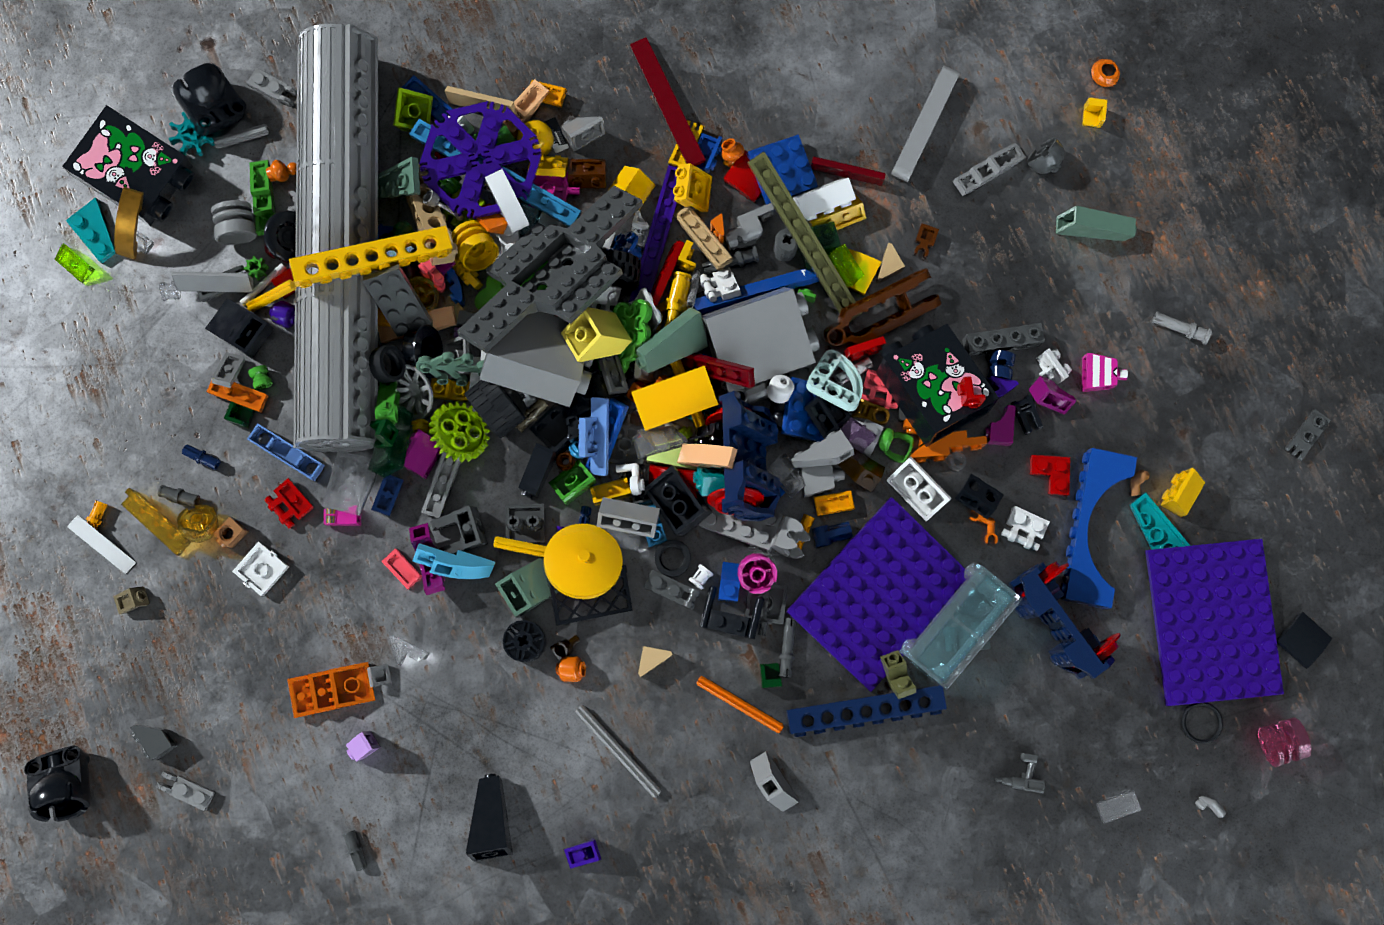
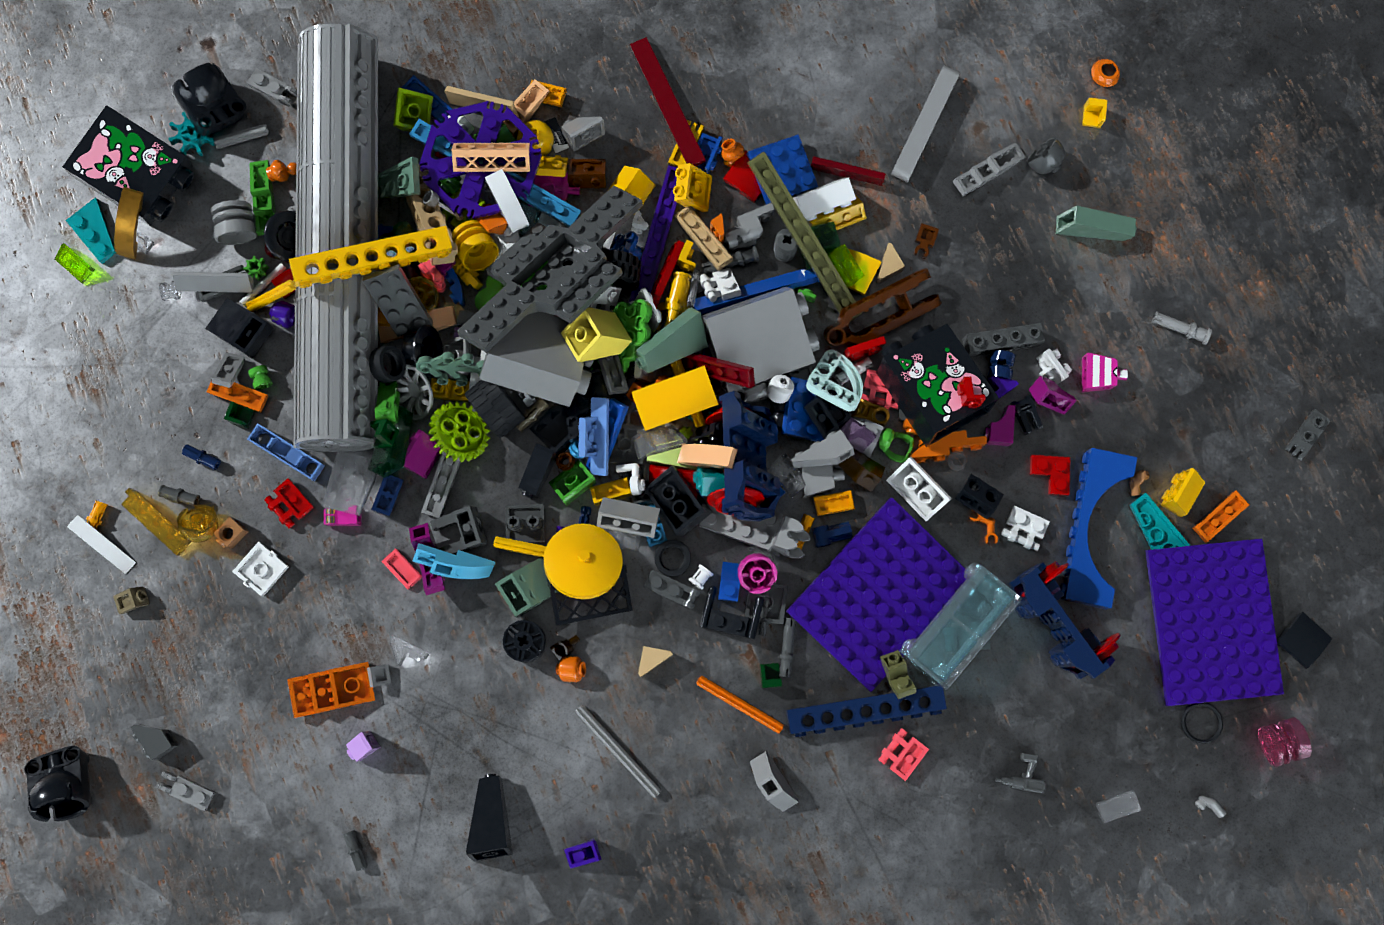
(420, 424): yellow plate -> none
(491, 150): none -> light nougat fence
(908, 758): none -> coral plate
(1220, 516): none -> orange plate

